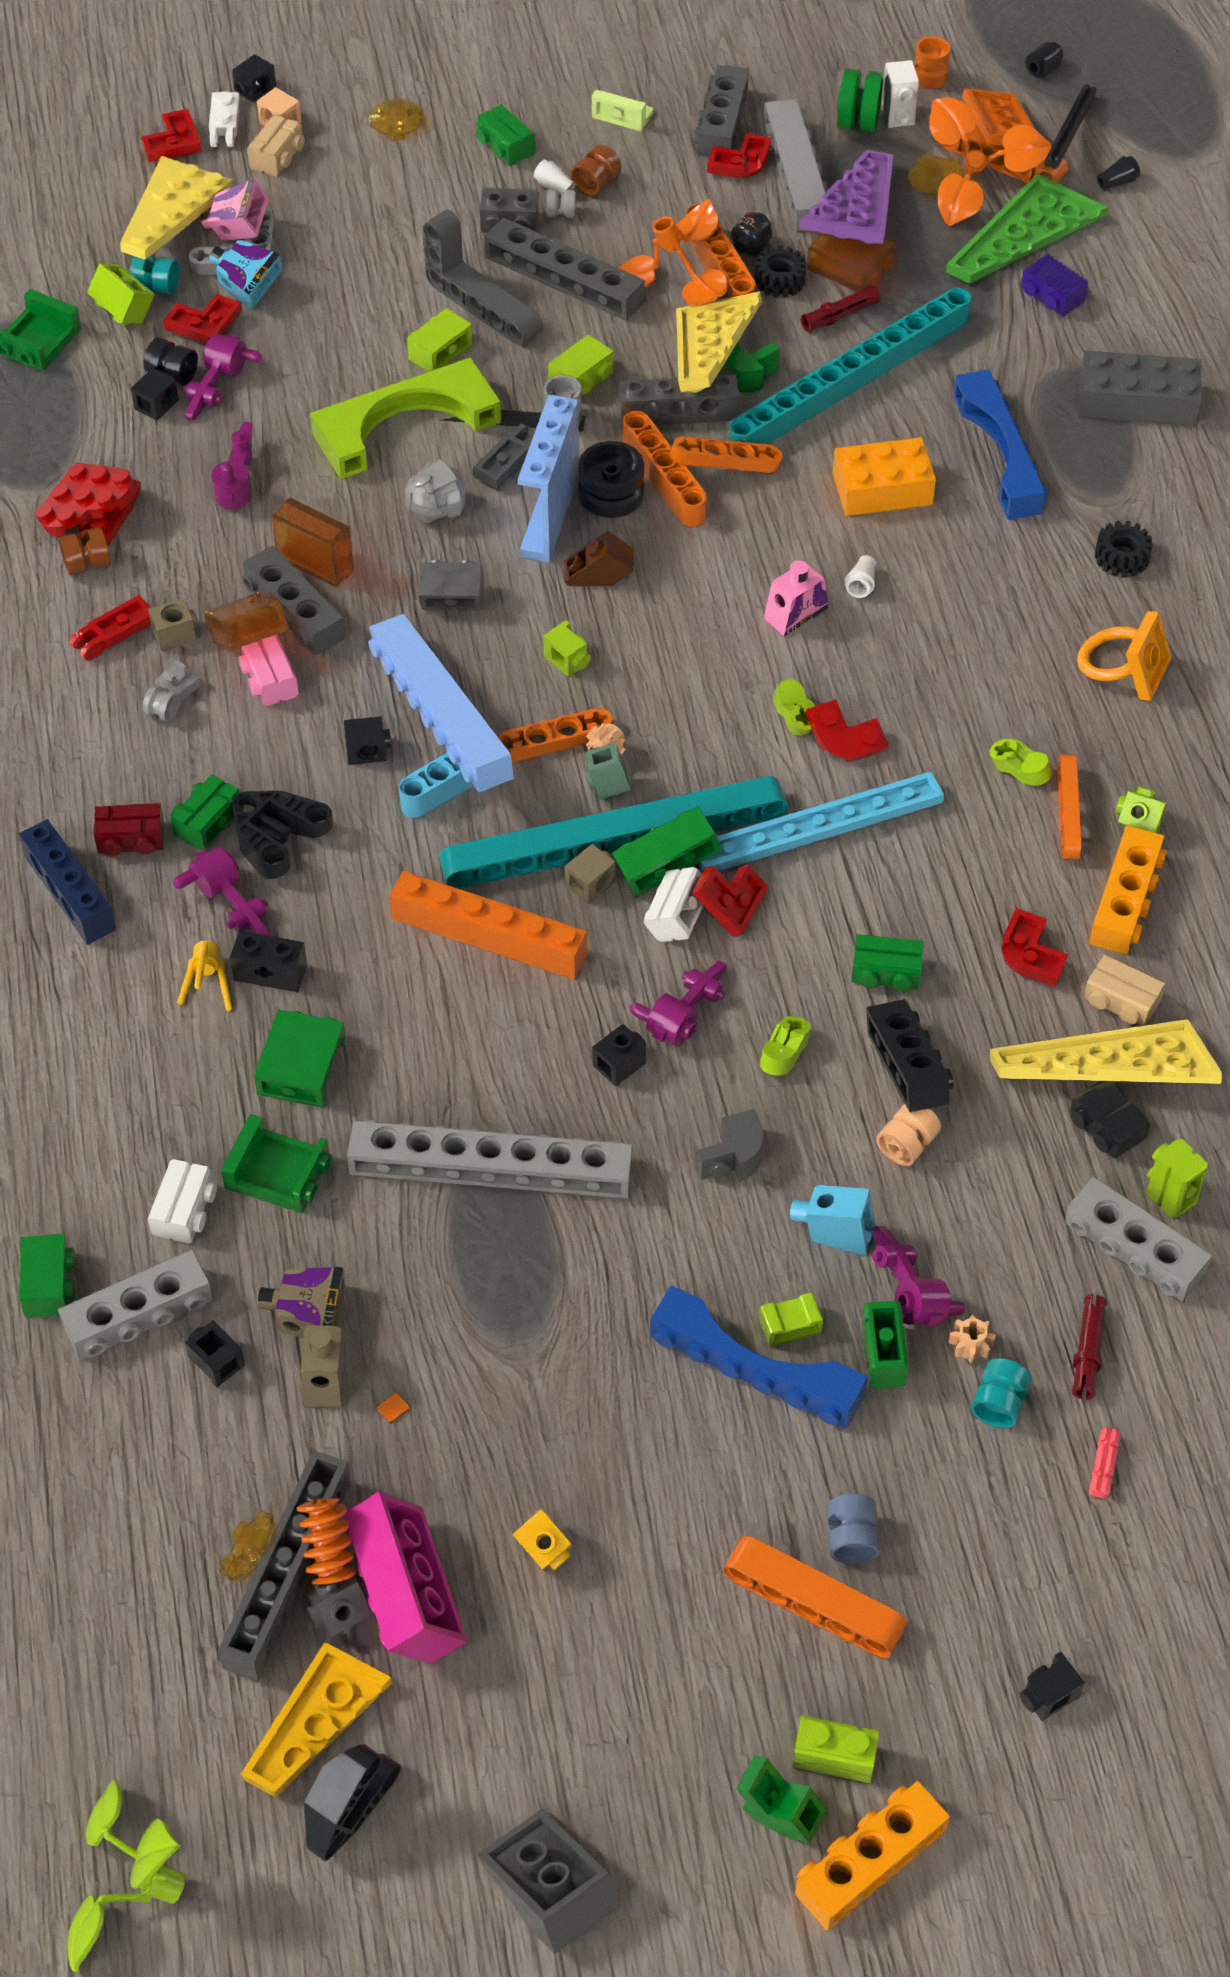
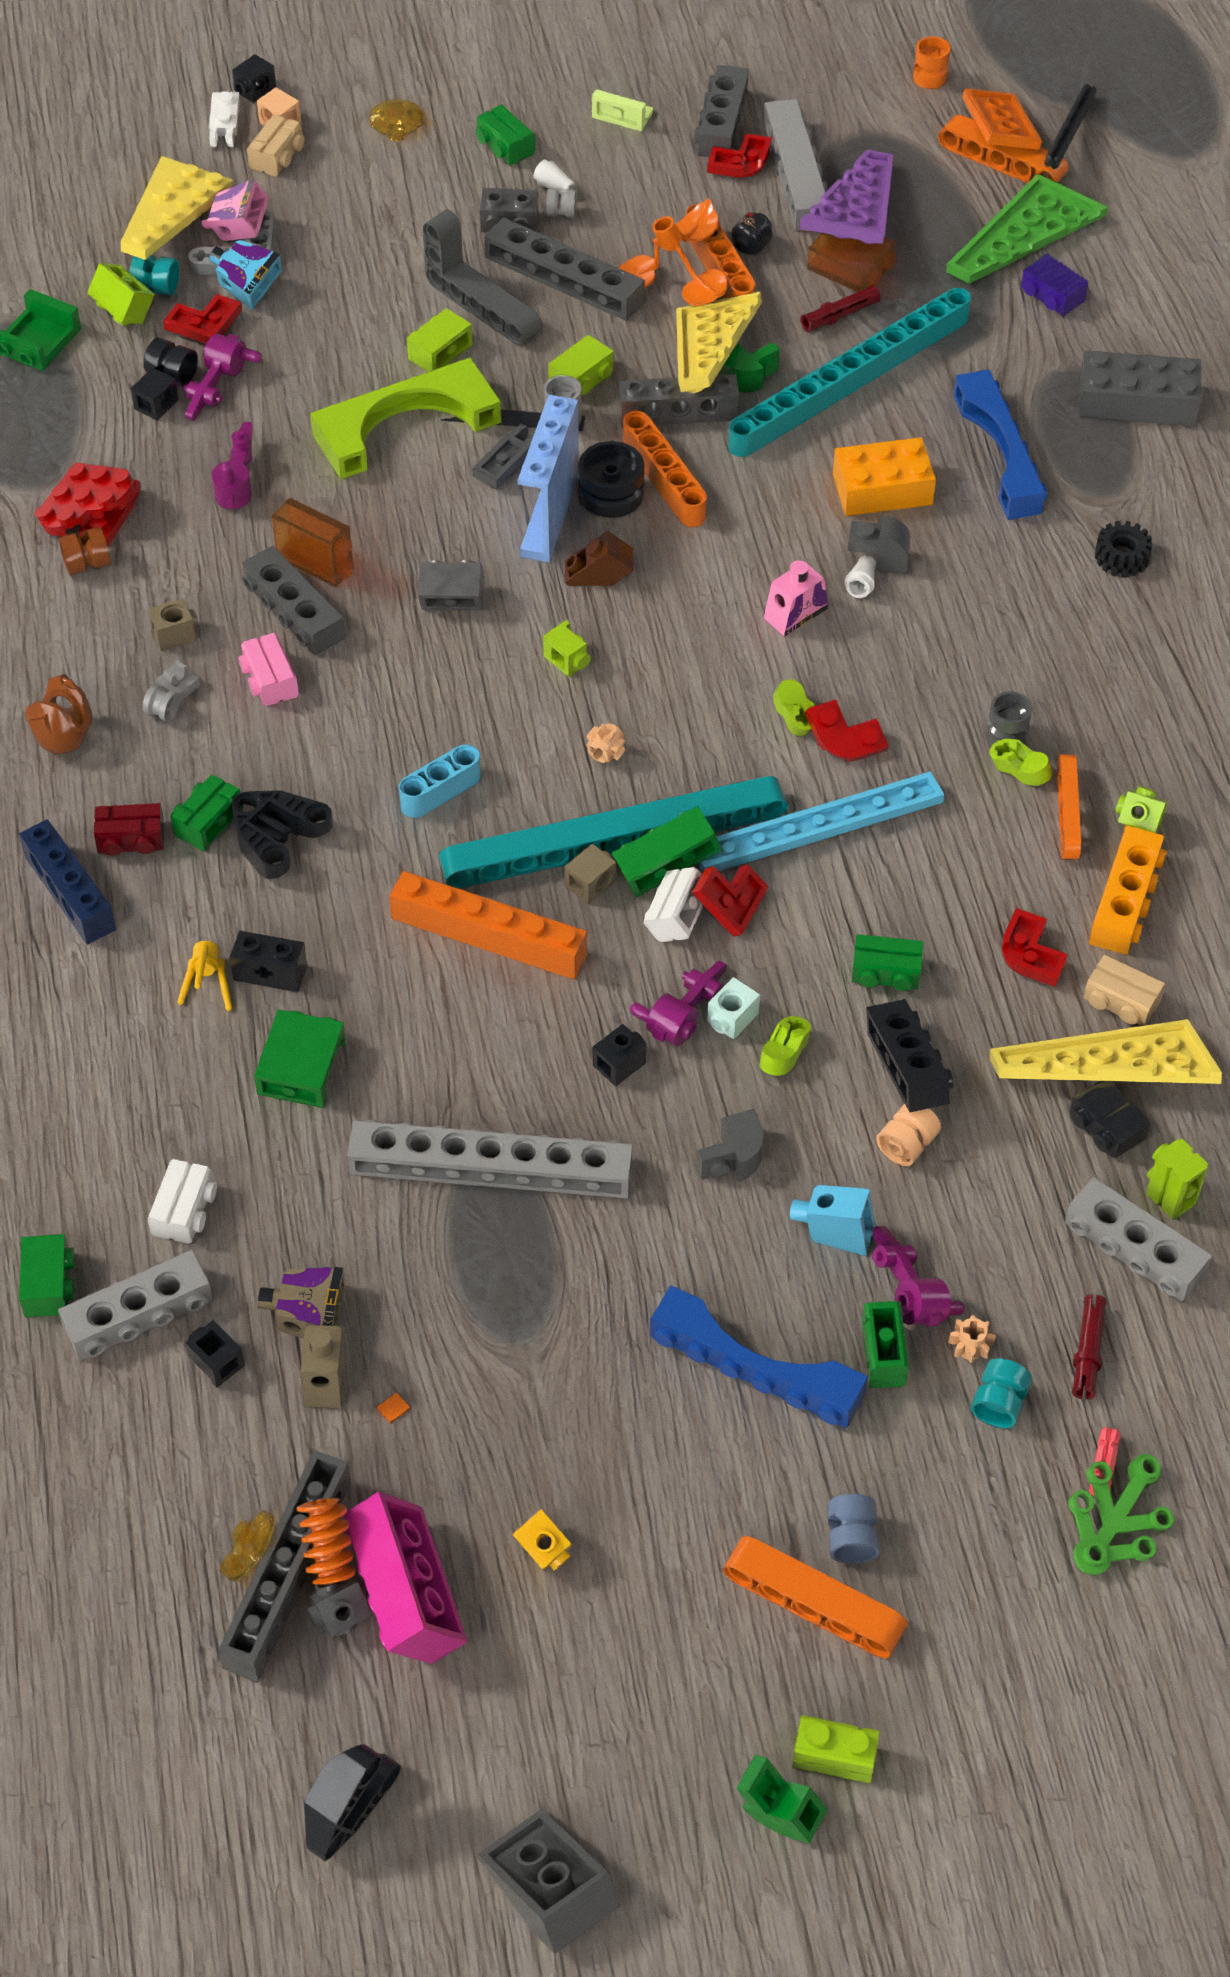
(59, 728): none -> dark orange helmet
(111, 628): red hinge -> none
(147, 1874): lime plant -> none
(177, 140): red plate -> none
(217, 873): magenta piece -> none
(246, 621): clear orange brick -> none
(275, 1166): green panel -> none
(317, 1712): yellow wing -> none
(366, 740): black brick -> none
(435, 493): light grey helmet -> none
(441, 703): light blue brick -> none
(551, 730): orange beam -> none
(595, 170): dark orange wheel -> none
(606, 771): sand green brick -> none
(695, 452): orange beam -> none
(733, 997): none -> light aqua brick
(780, 260): black tyre -> none
(791, 1319): lime piece -> none
(834, 1901): light orange brick -> none
(858, 100): green wheel -> none
(886, 539): none -> dark grey brick
(900, 93): white brick -> none
(930, 172): clear yellow dish -> none
(957, 195): orange plant -> none
(1009, 717): none -> dark grey wheel
(1044, 59): black brick -> none
(1052, 1687): black brick -> none
(1115, 1518): none -> bright green plant
(1121, 172): black cone -> none
(1146, 656): light orange tile -> none

